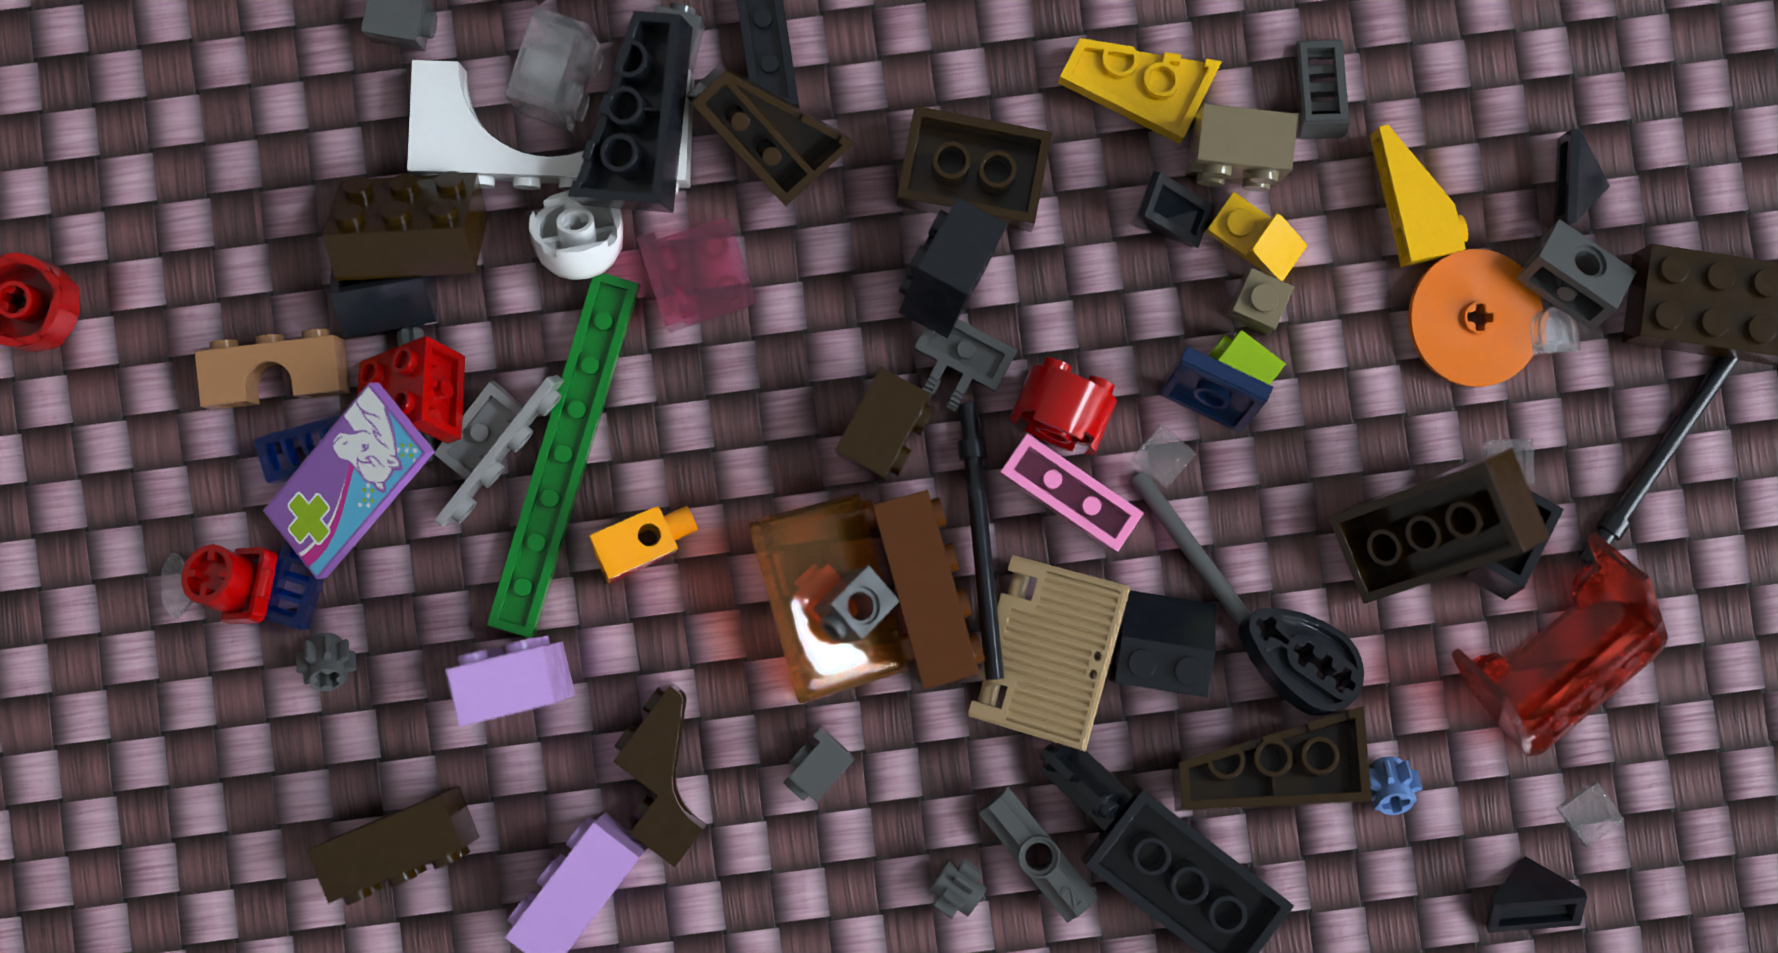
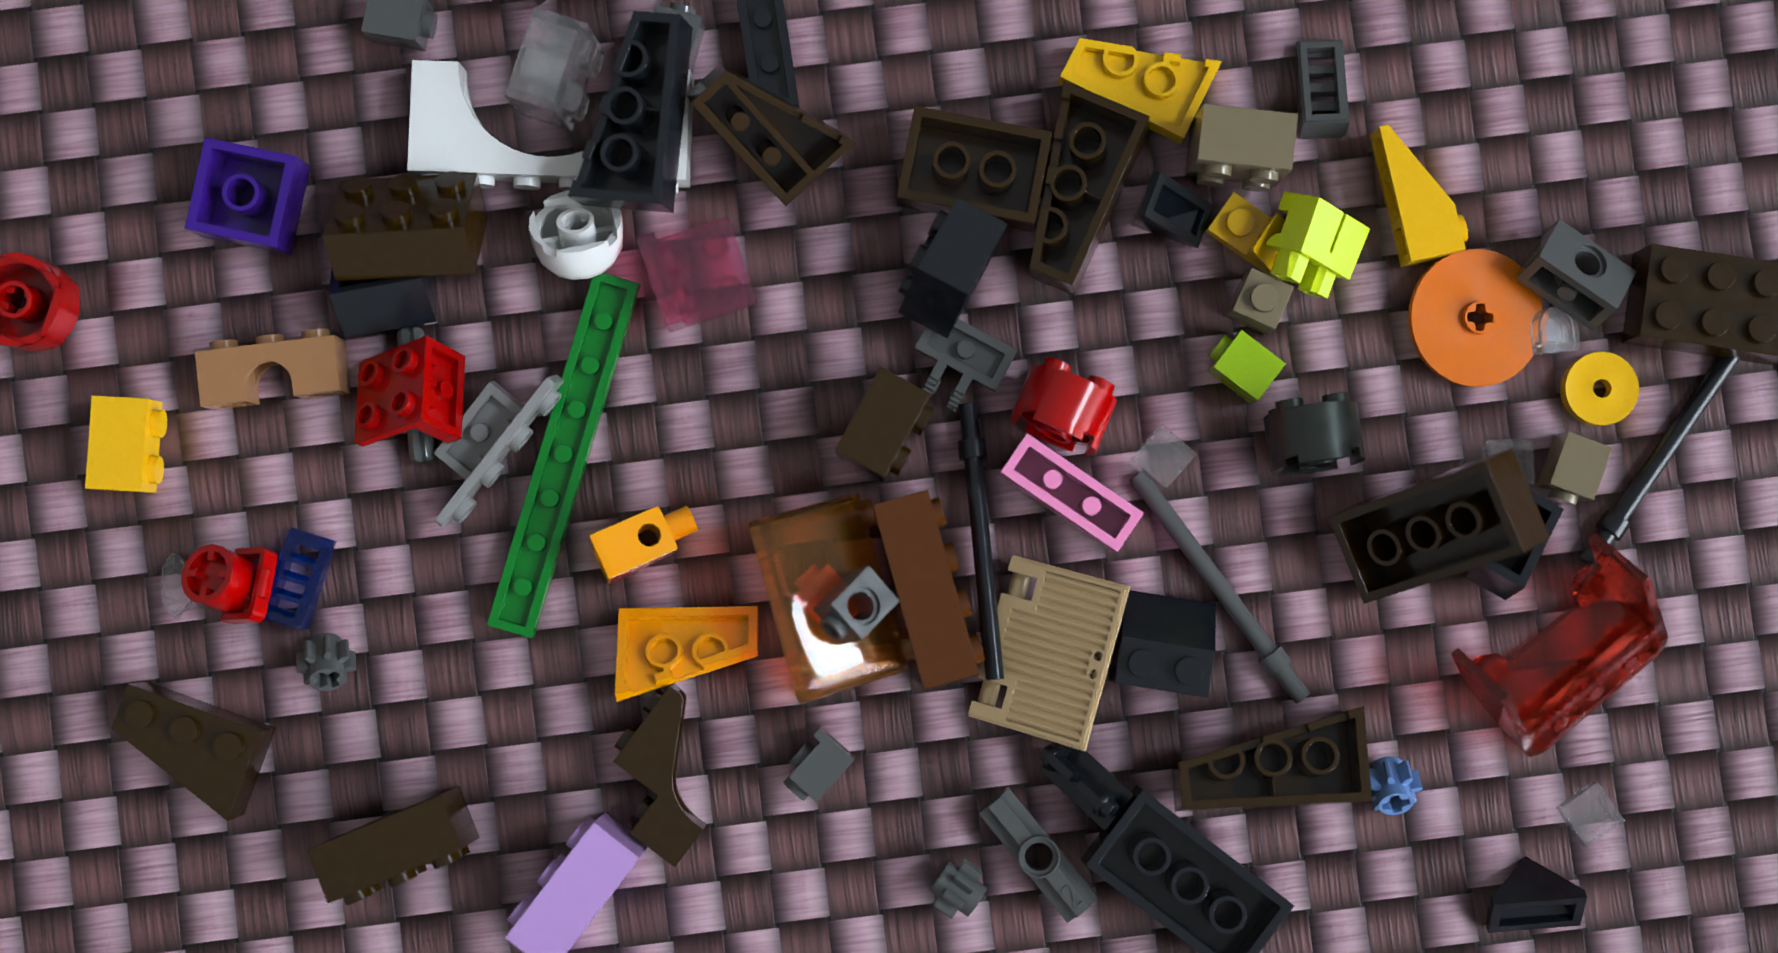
(125, 444): none -> yellow brick
(196, 744): none -> dark brown wedge
(247, 196): none -> dark purple brick
(268, 456): clear blue slope -> none
(348, 480): tile -> none
(501, 684): lavender brick -> none
(680, 643): none -> light orange wing
(1086, 174): none -> dark brown wedge
(1215, 389): dark blue tile -> none
(1313, 435): none -> pearl dark grey brick
(1315, 244): none -> neon yellow hips
(1320, 642): black piece -> none
(1573, 468): none -> dark tan brick
(1577, 177): black slope -> none
(1620, 386): none -> yellow piece

